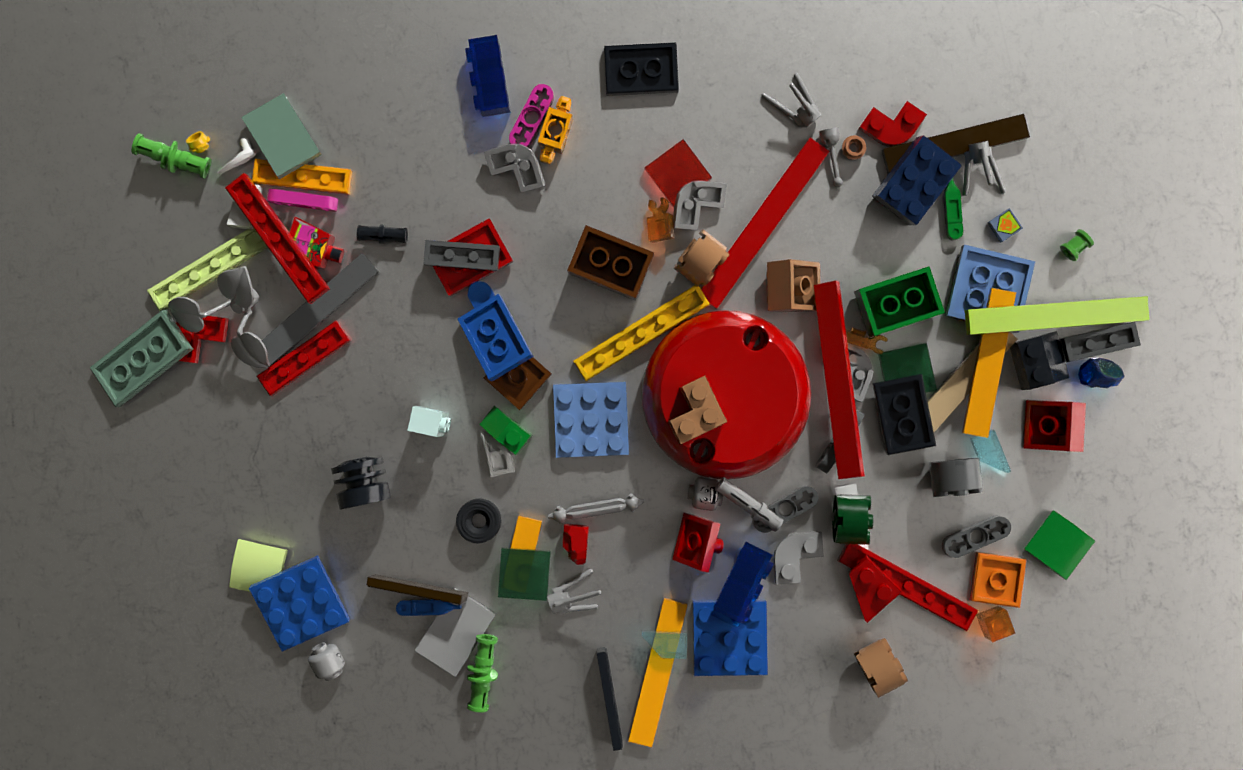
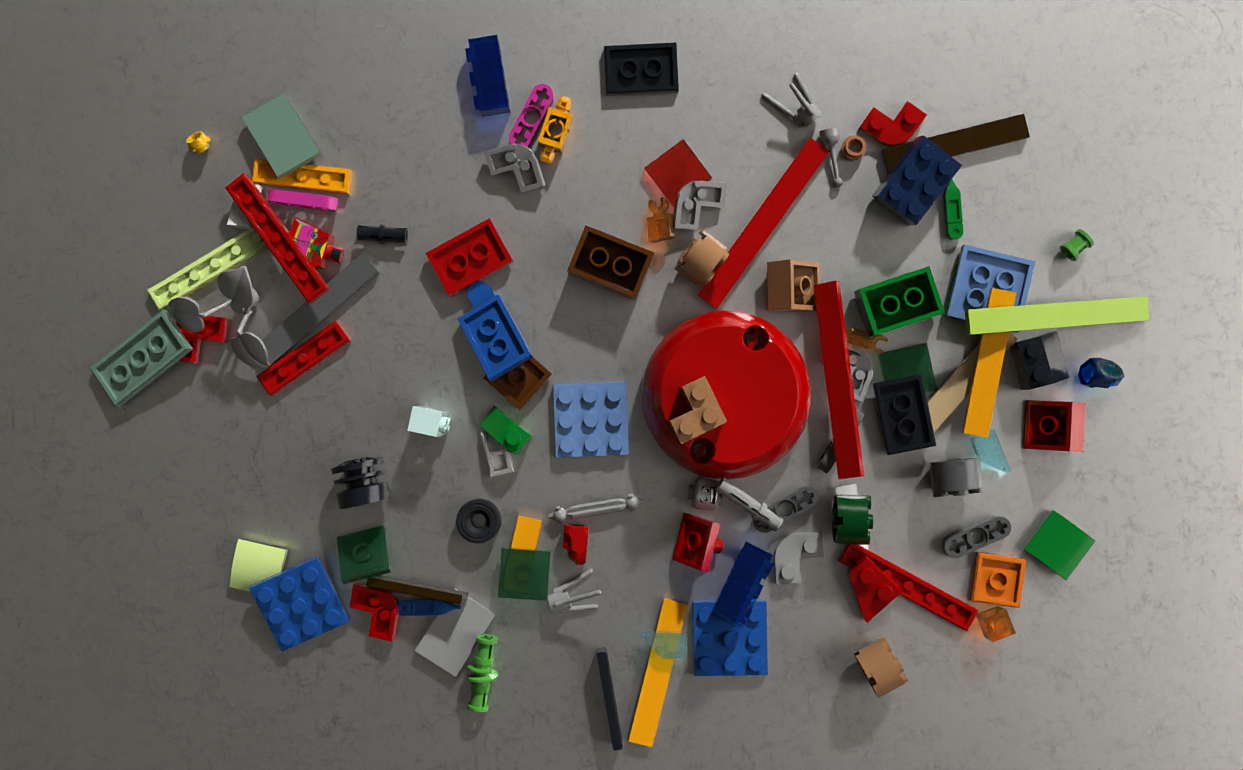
(171, 156): bright green piece -> none
(243, 157): white bar -> none
(326, 661): light grey head -> none
(363, 554): none -> clear green tile
(383, 610): none -> red plate
(461, 255): dark grey plate -> none
(641, 332): yellow tile -> none
(982, 154): light grey plant -> none
(1005, 225): tile -> none
(1100, 341): dark grey plate -> none

